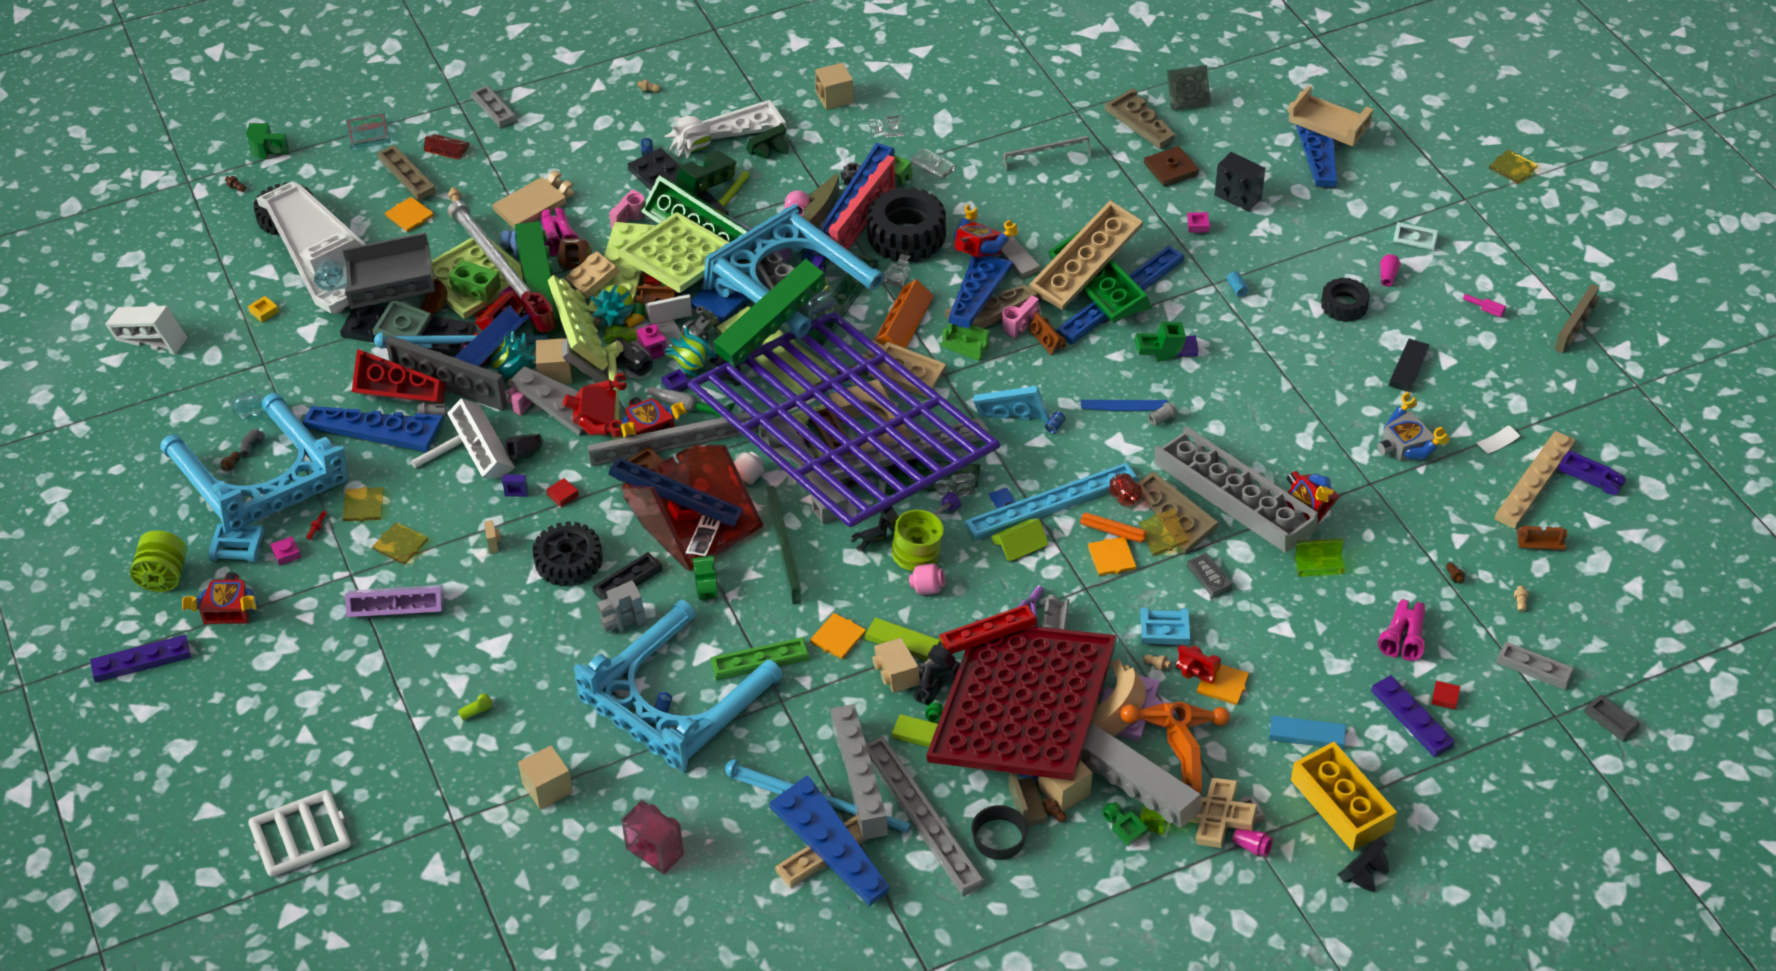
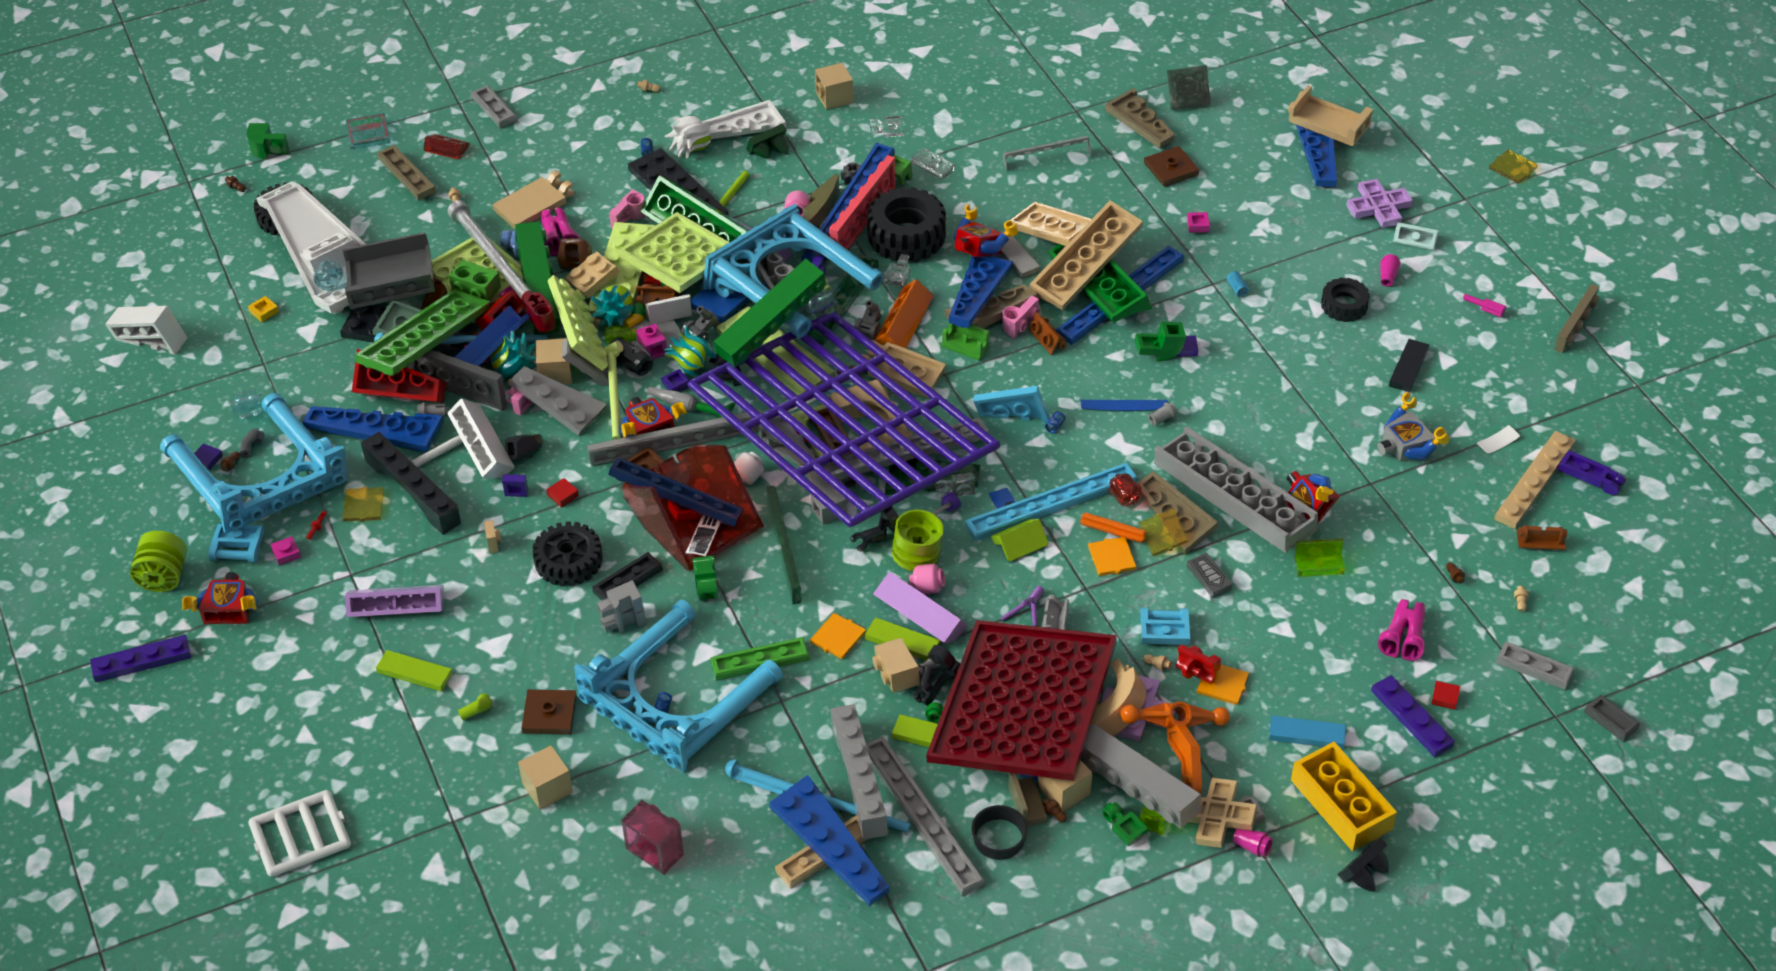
(208, 455): none -> dark purple tile
(400, 543): clear yellow piece -> none
(409, 214): light orange piece -> none
(414, 670): none -> lime tile
(422, 332): none -> bright green plate
(434, 503): none -> black arch
(548, 711): none -> reddish brown plate
(595, 407): red torso -> none
(716, 170): dark green arch -> none
(868, 324): none -> dark grey piece
(920, 609): none -> lavender brick
(988, 629): red tile -> none
(1050, 223): none -> tan tile
(1239, 181): black brick -> none
(1380, 203): none -> lavender plate

